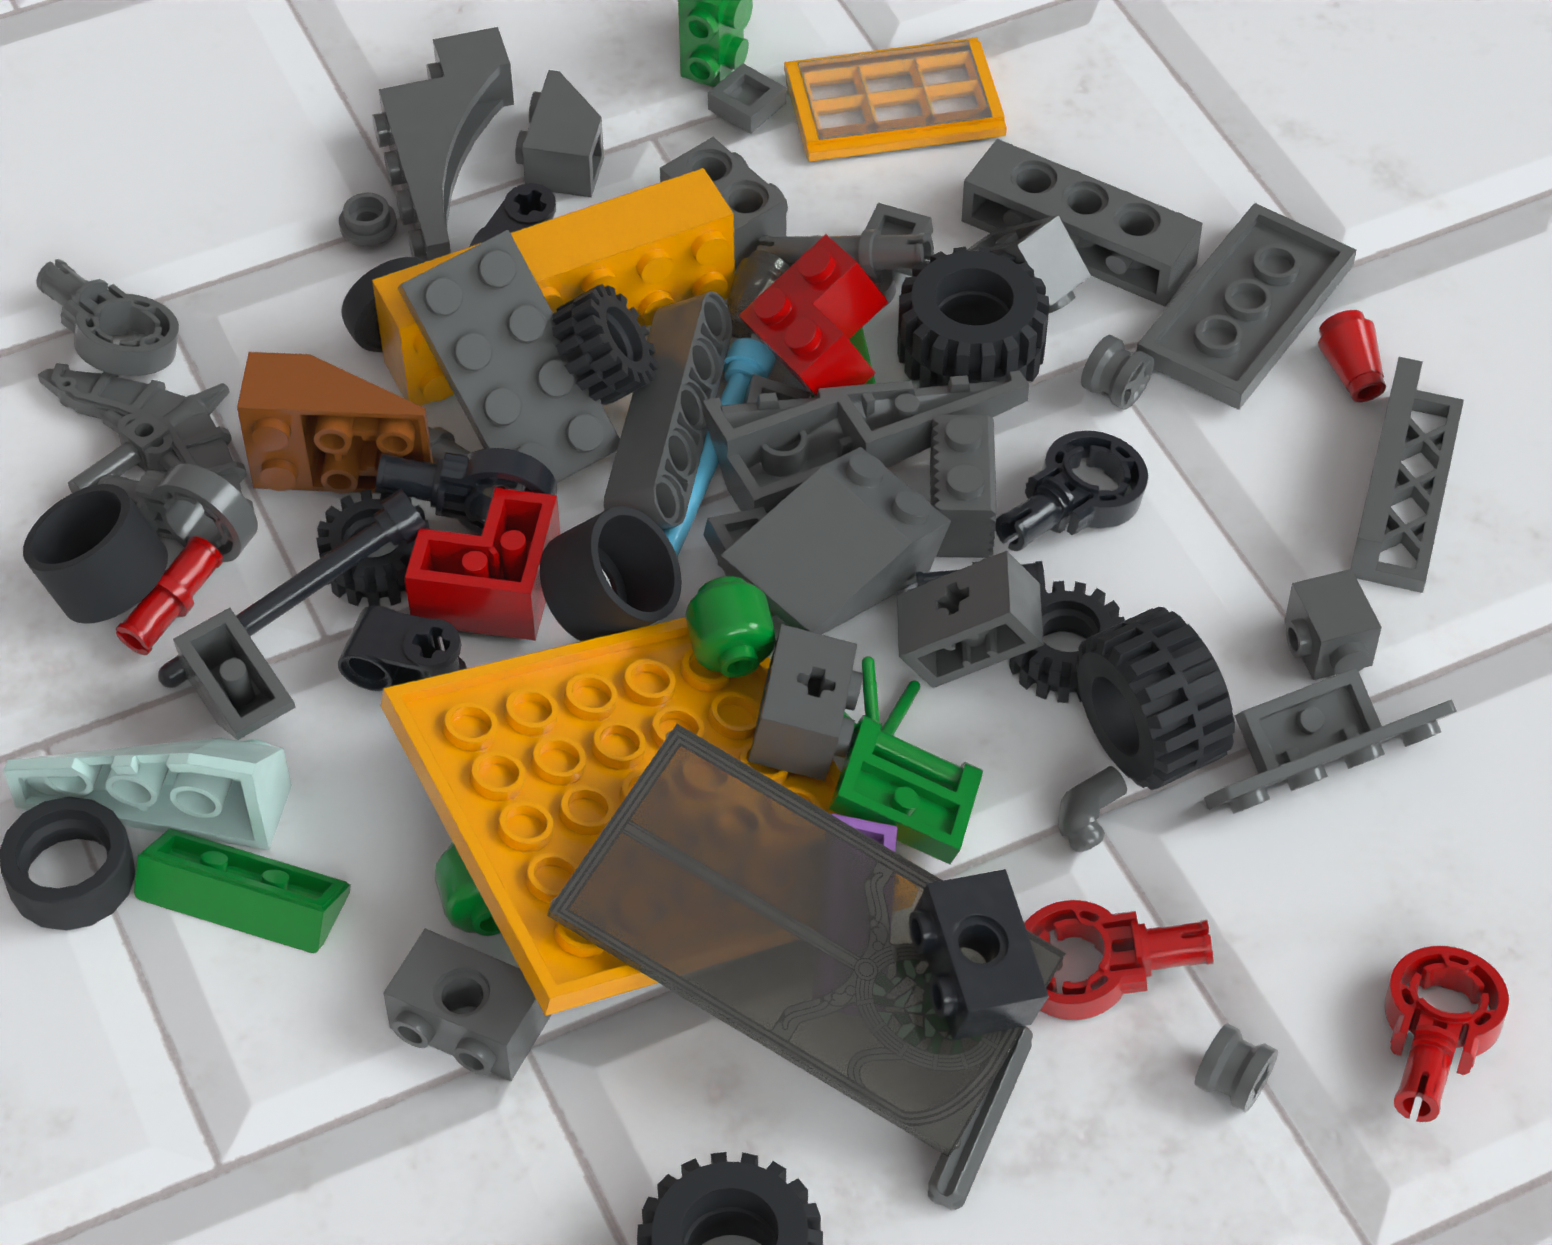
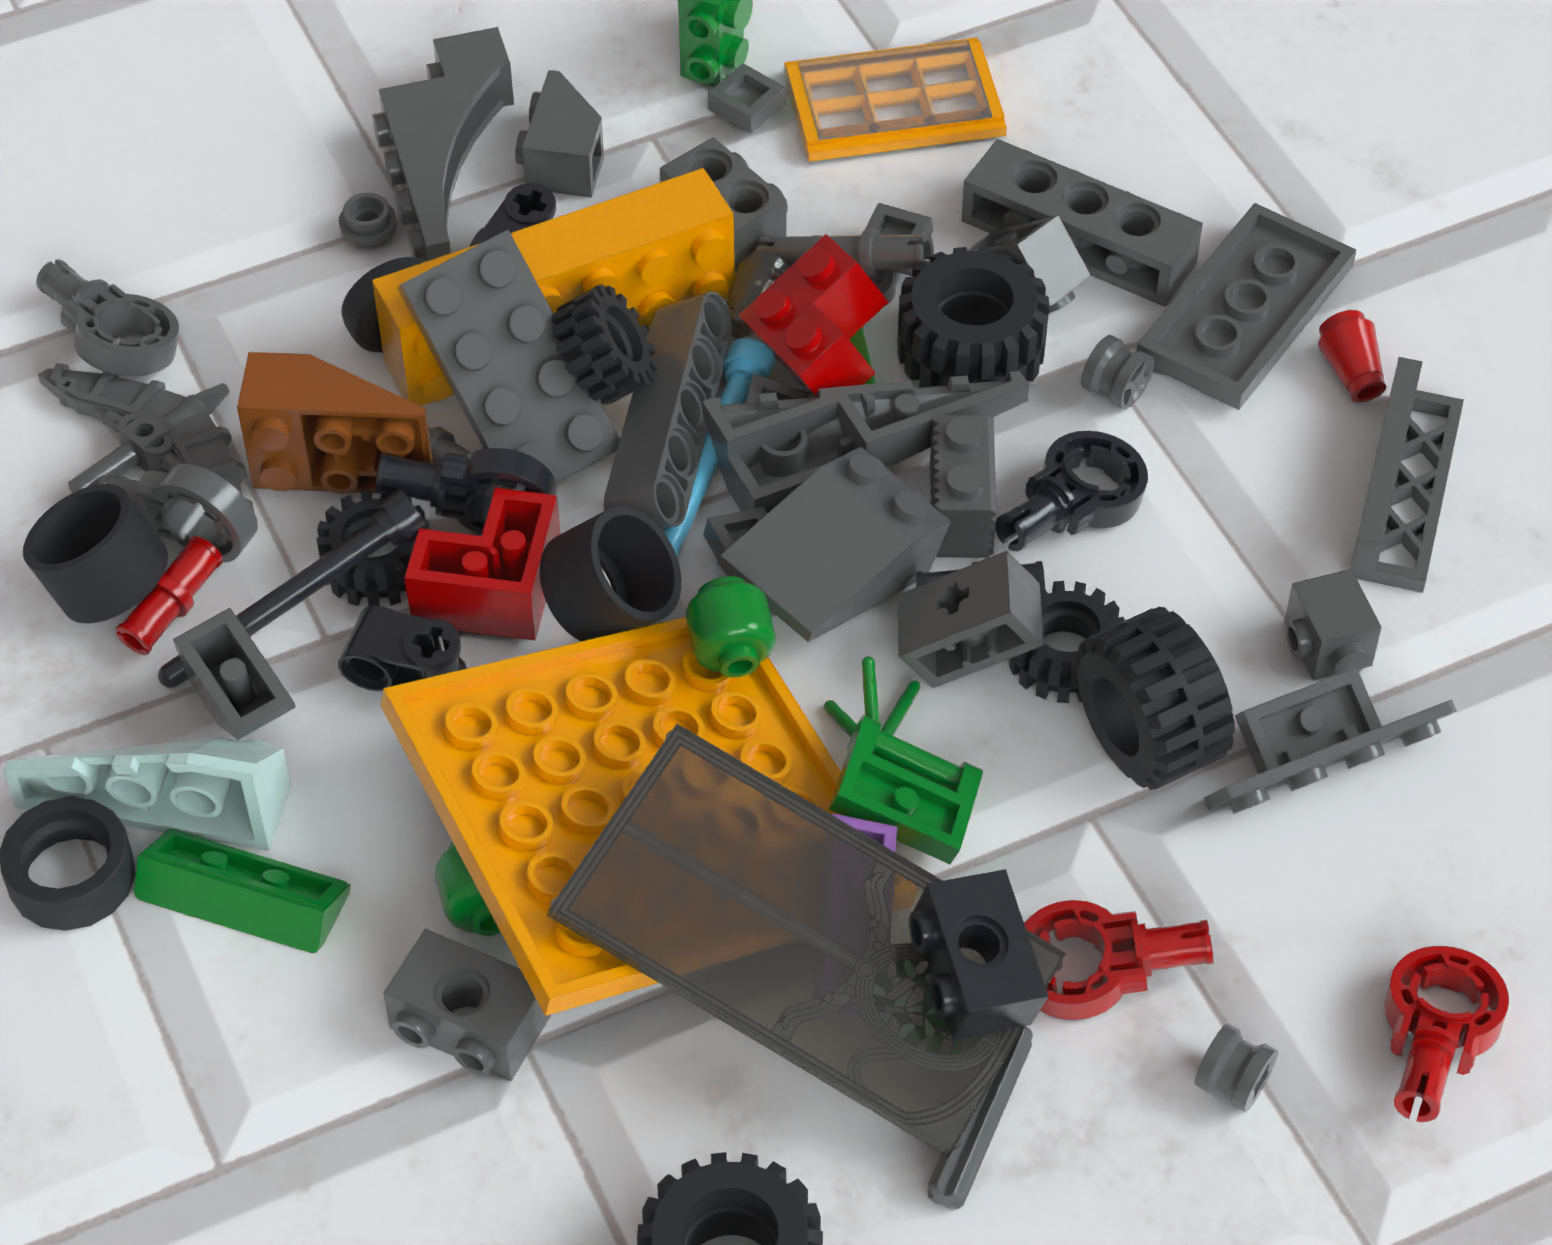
(805, 703): dark grey brick -> none
(1082, 807): dark grey arm -> none

